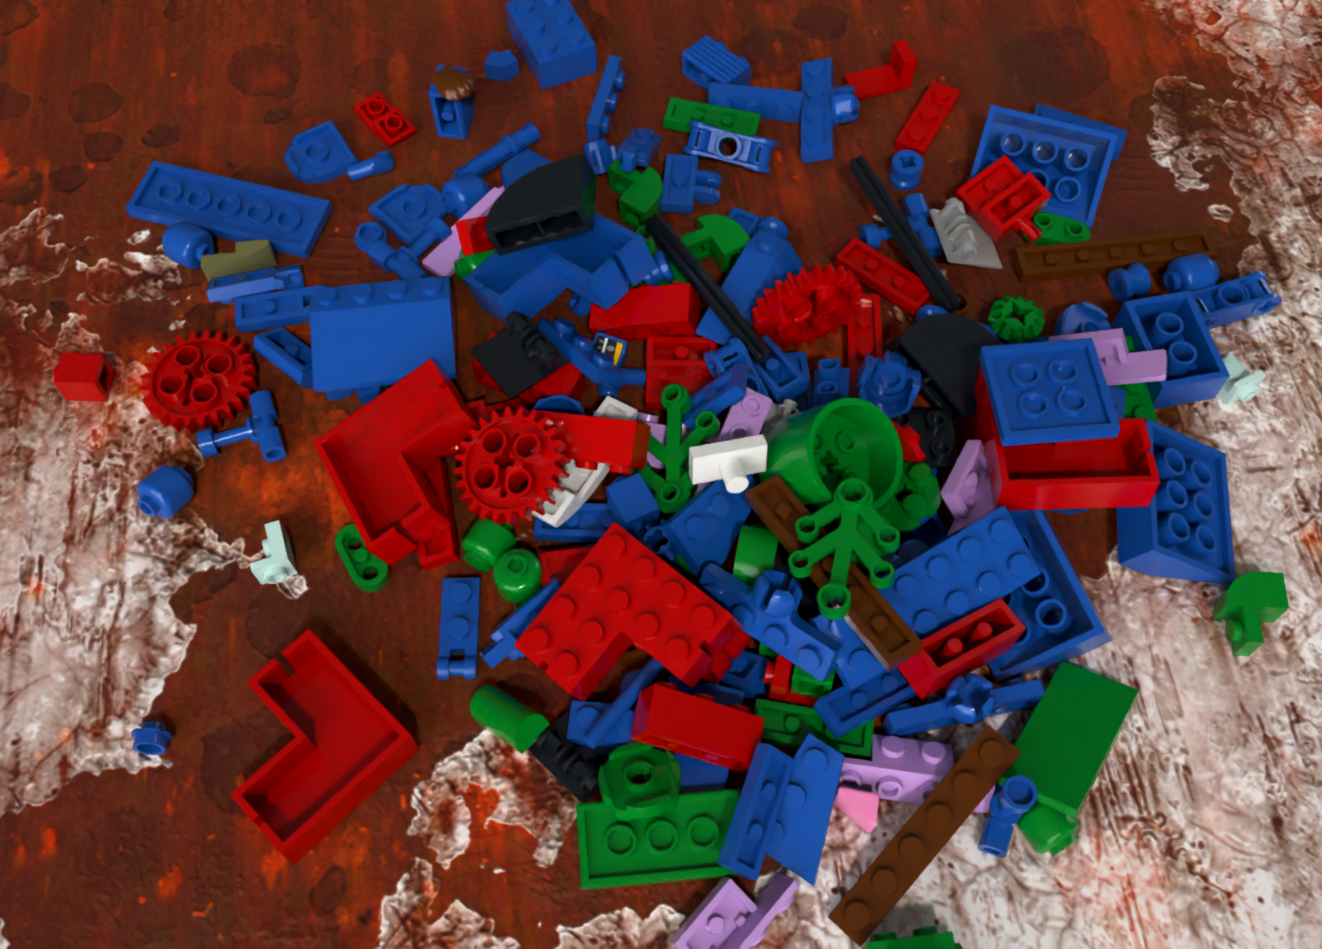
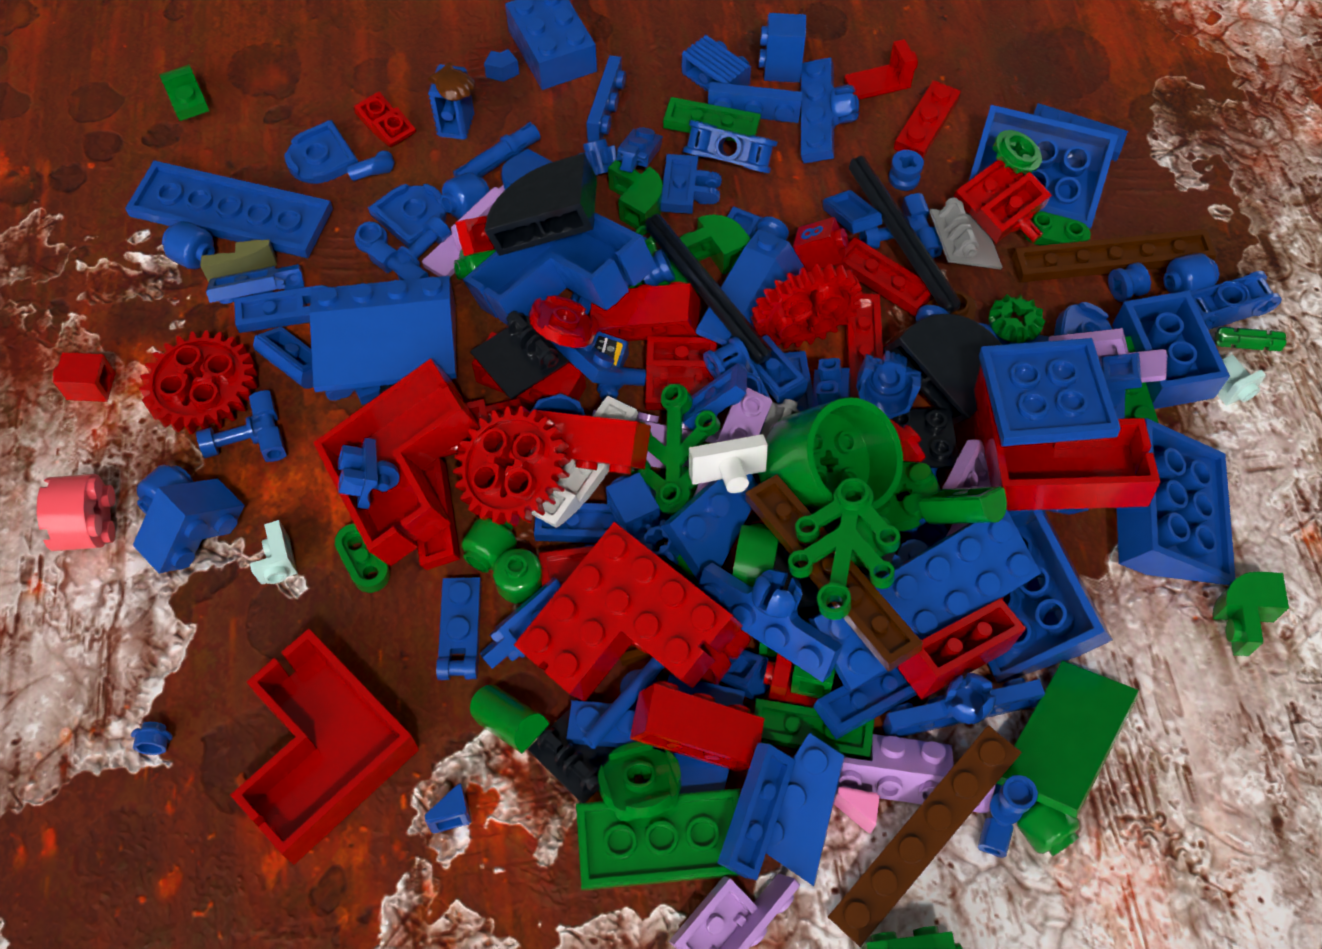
(76, 512): none -> coral brick
(182, 518): none -> blue brick
(184, 92): none -> green brick
(363, 472): none -> blue hips
(449, 812): none -> blue slope
(563, 322): none -> red tile
(784, 47): none -> blue brick
(821, 243): none -> red brick
(852, 211): none -> blue tile
(965, 505): none -> green brick
(1025, 156): none -> green gear
(1122, 371): none -> blue tile
(1250, 339): none -> green axle

